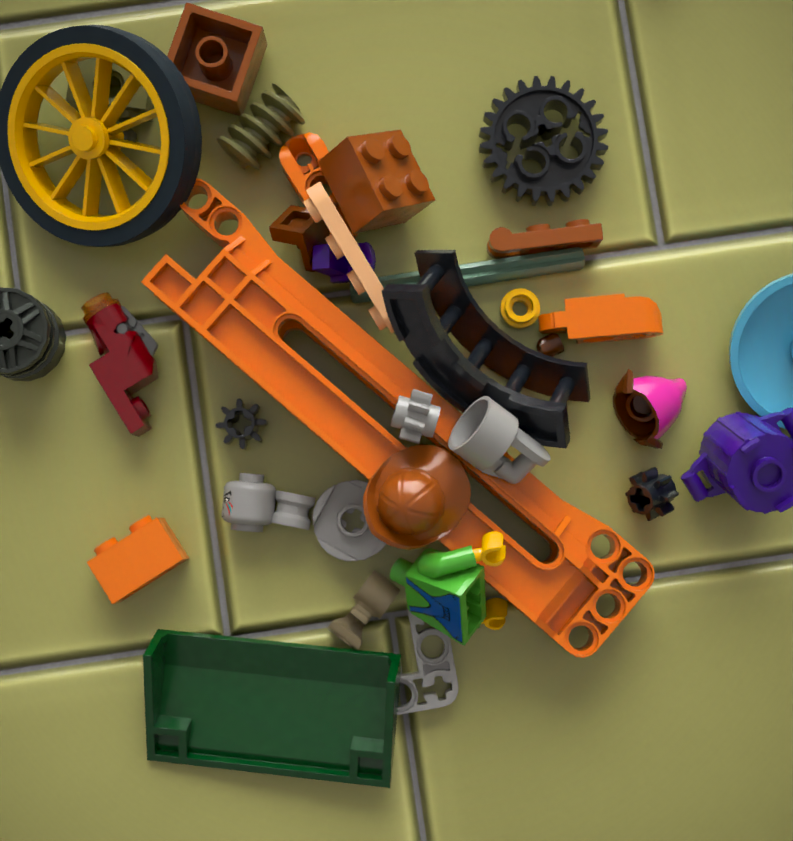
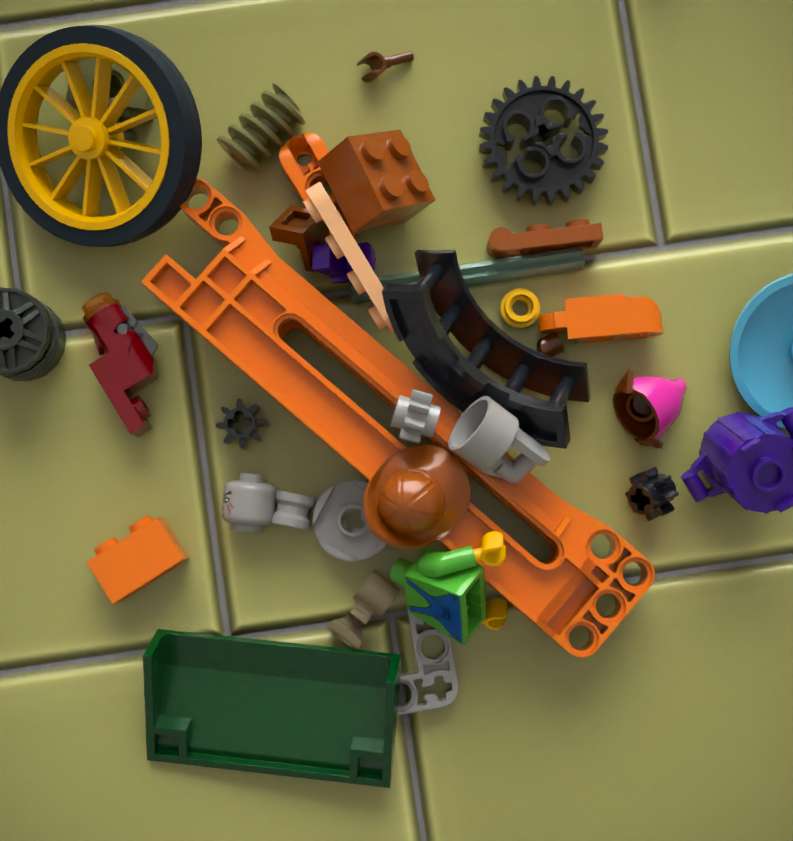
(218, 57): dark orange brick -> none
(380, 64): none -> reddish brown hand

